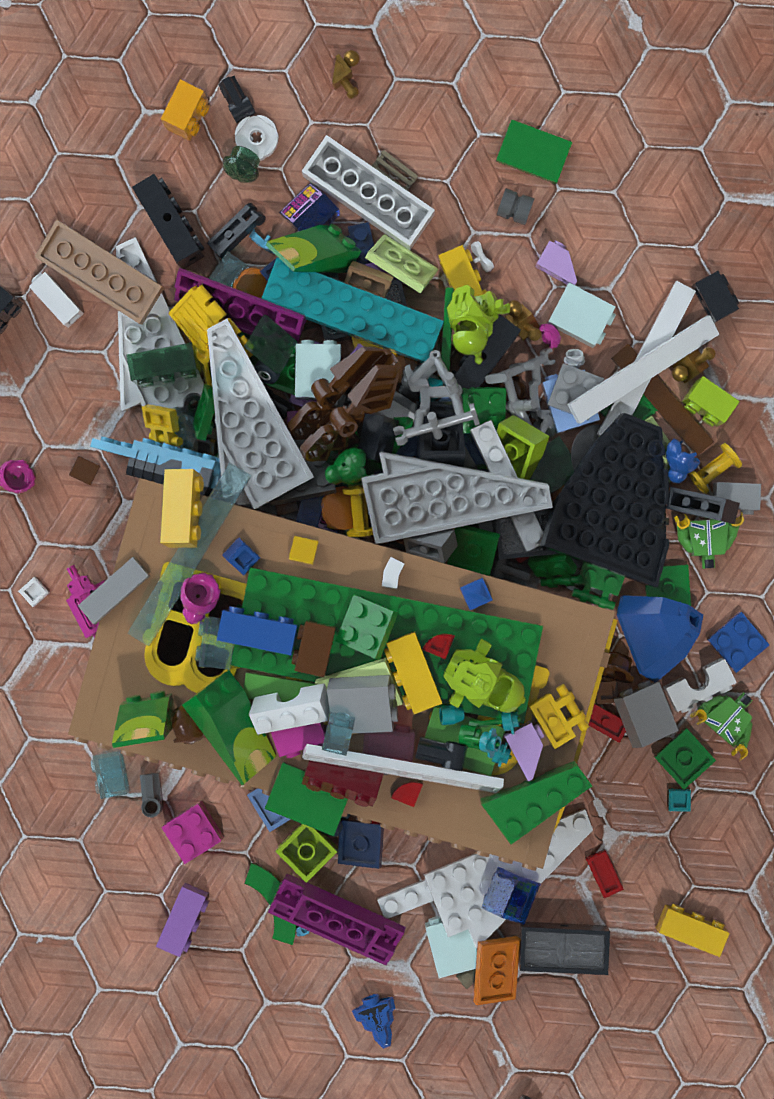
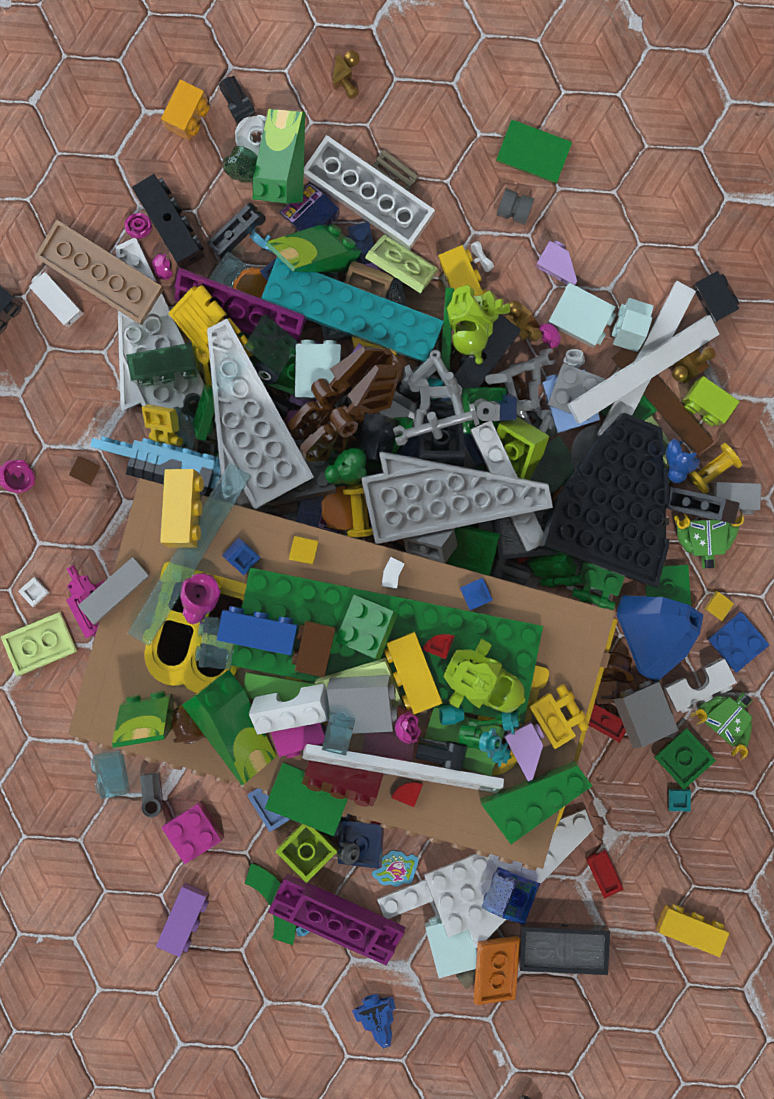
(39, 643): none -> yellowish green tile
(135, 220): none -> dark pink plate
(161, 267): none -> dark pink plate
(281, 158): none -> green slope
(349, 853): none -> dark grey plate
(396, 869): none -> sticker
(407, 728): none -> dark pink plate
(497, 410): none -> leg
(632, 324): none -> light aqua brick
(719, 606): none -> yellow slope

